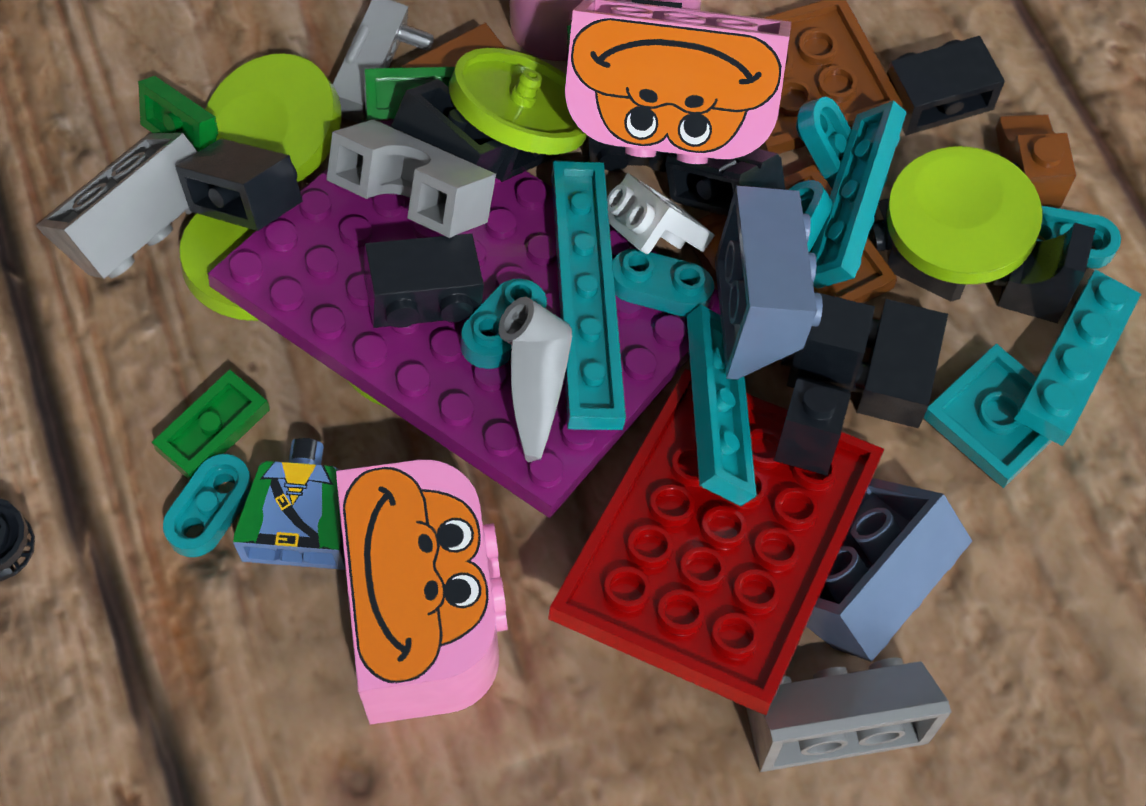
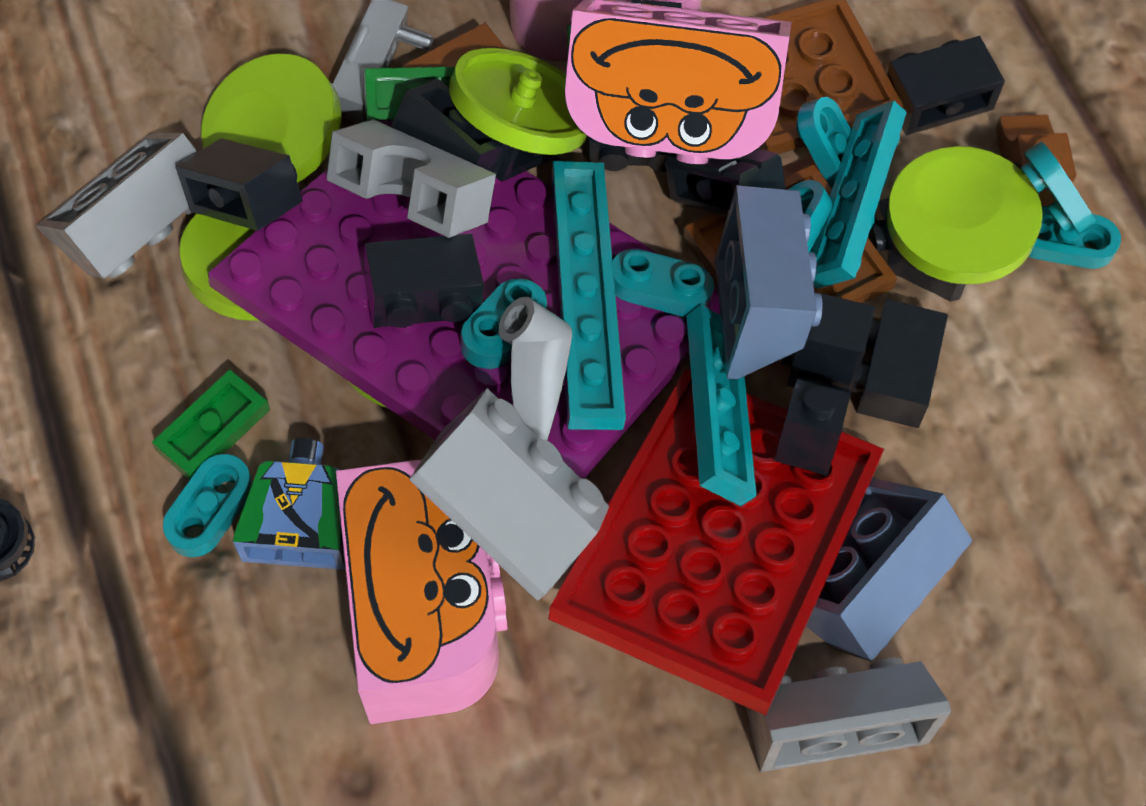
(171, 112): green plate -> none
(511, 493): none -> light grey slope
(646, 215): white bracket -> none
(980, 416): teal plate -> none
(1048, 275): black arch -> none
(1068, 206): none -> teal plate
(1077, 358): teal plate -> none

